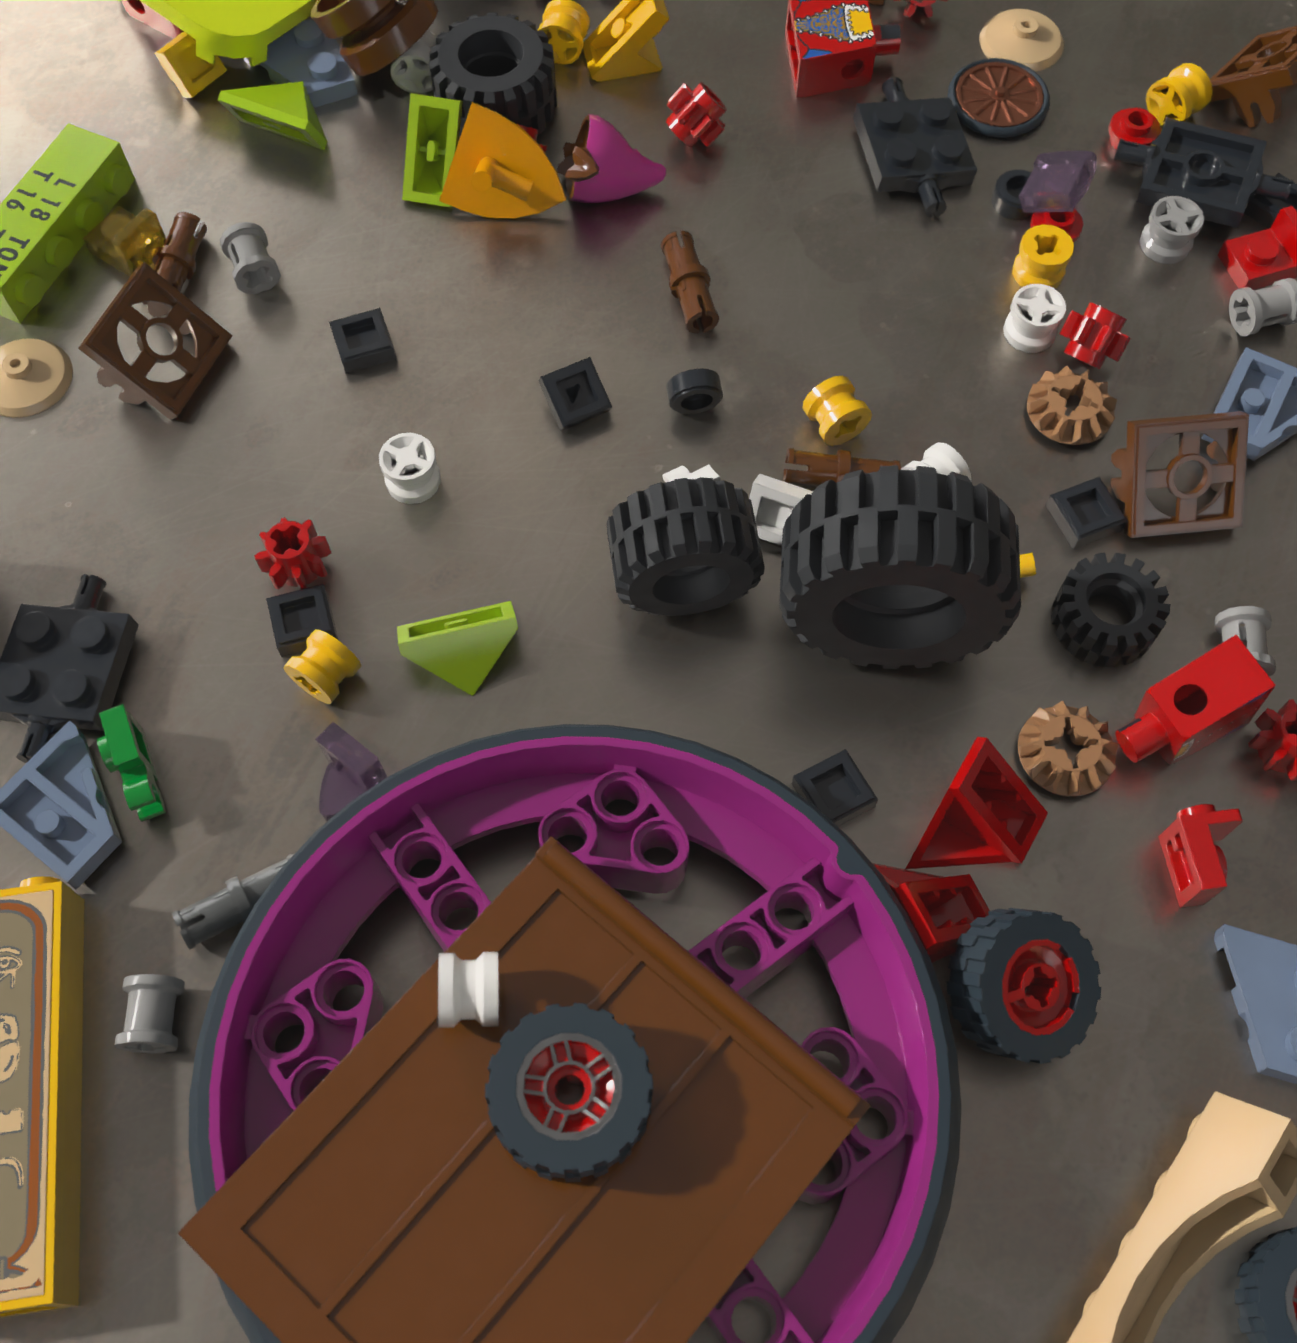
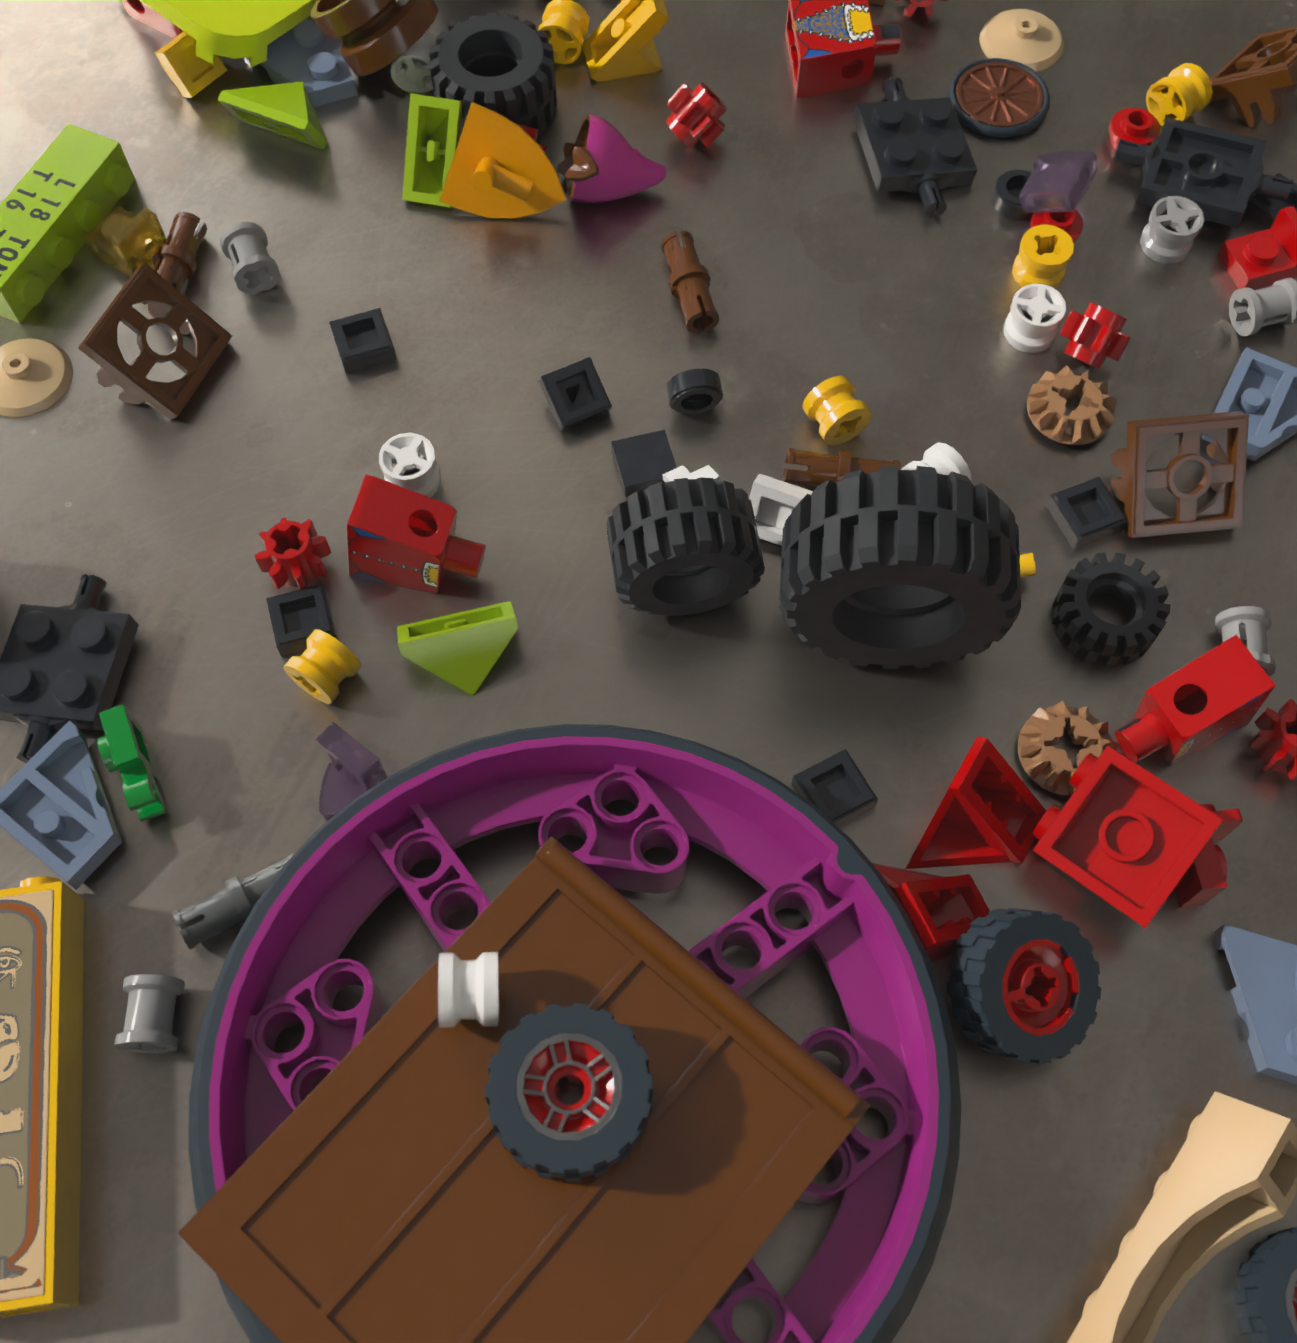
(406, 538): none -> red torso
(642, 460): none -> black tile
(1125, 834): none -> red plate

